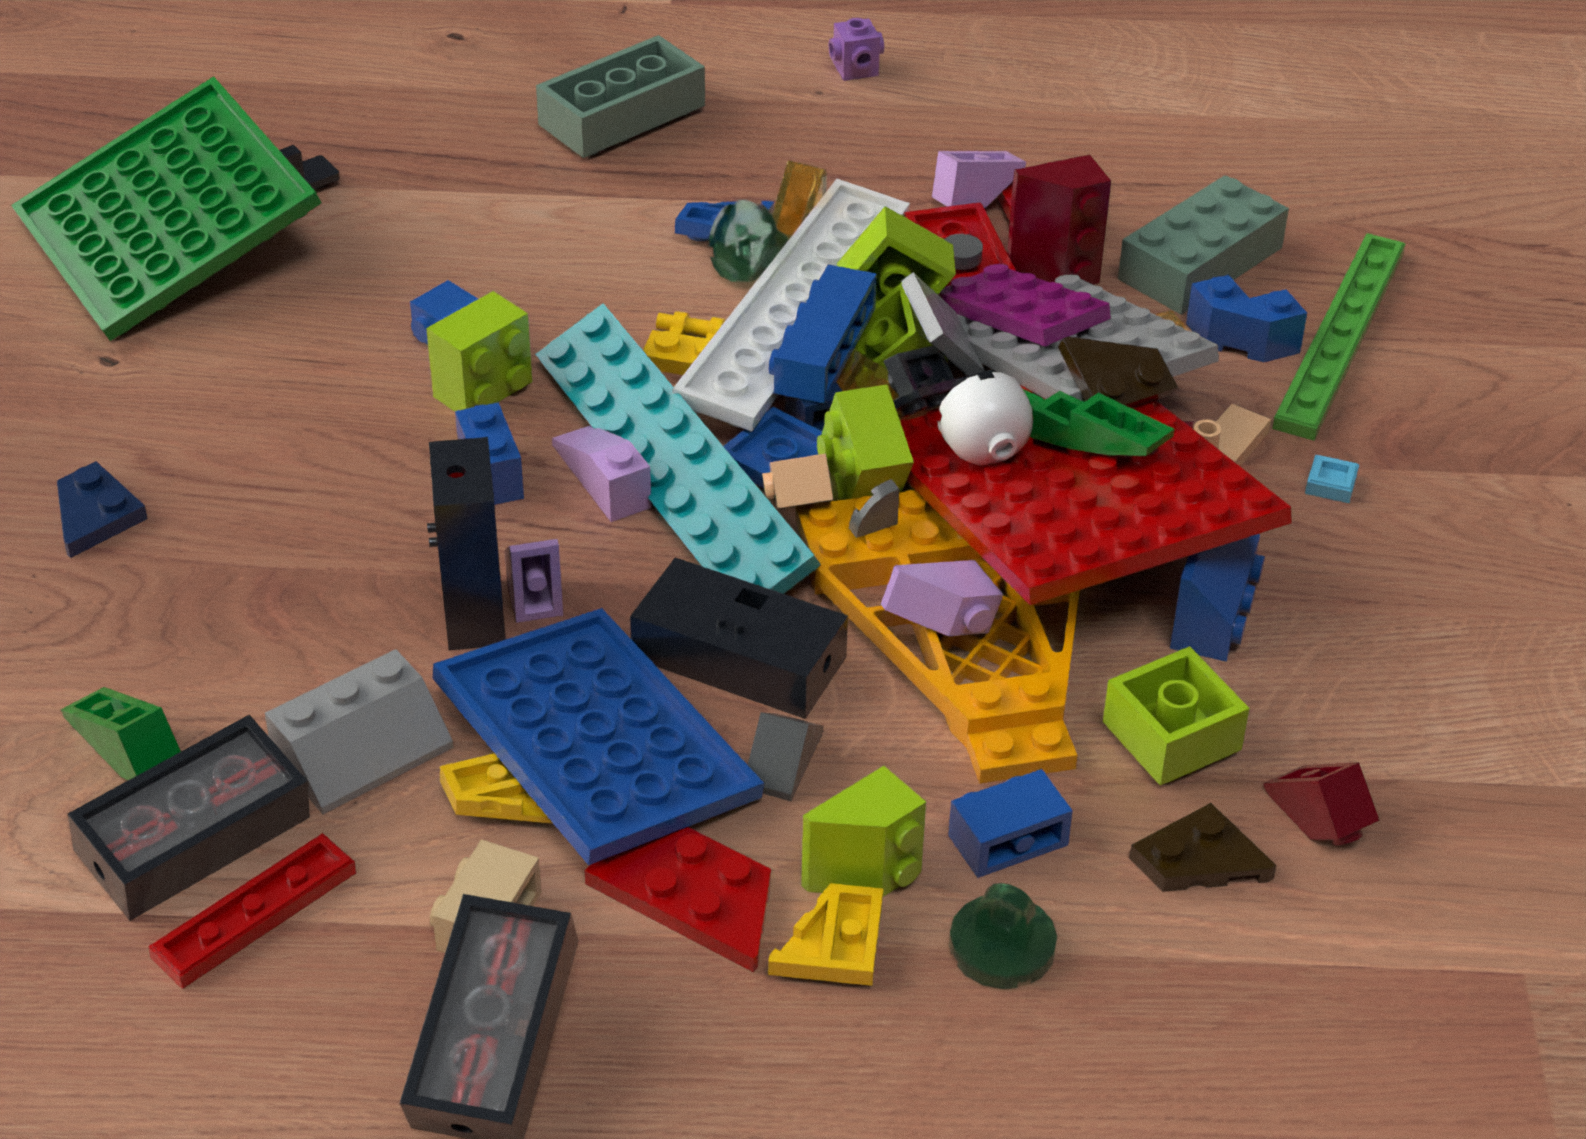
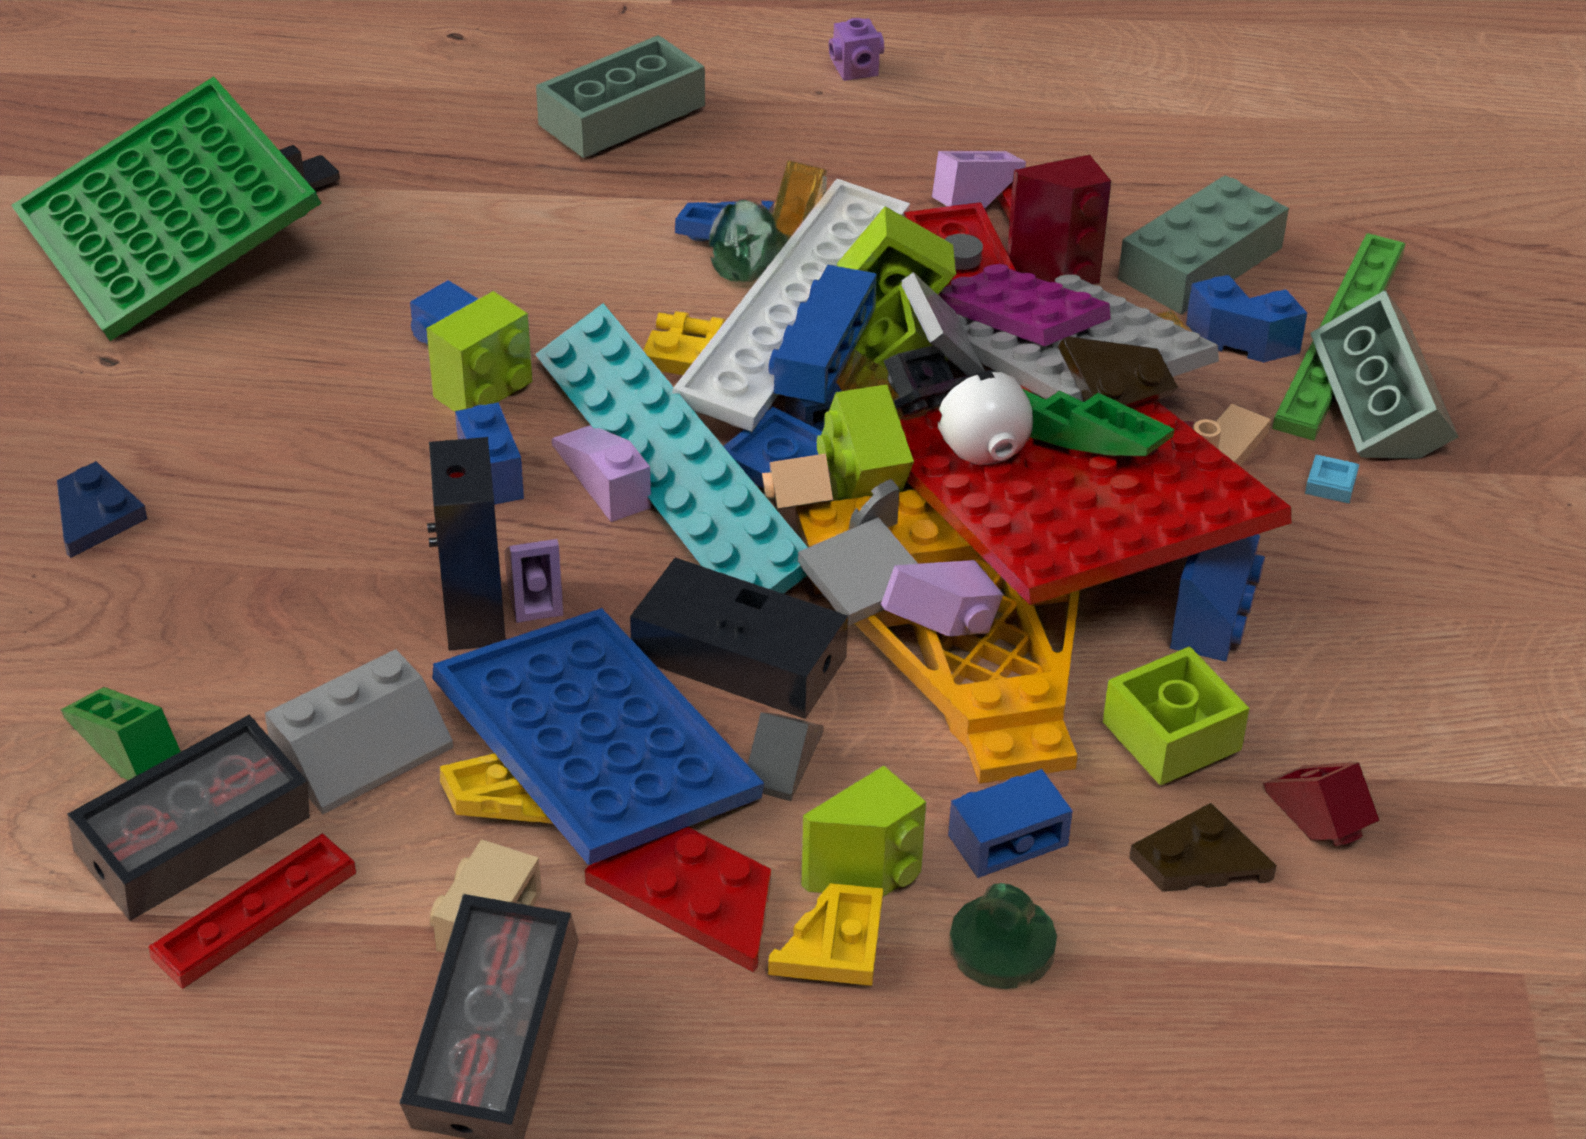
(855, 568): none -> light grey tile
(1383, 382): none -> sand green slope

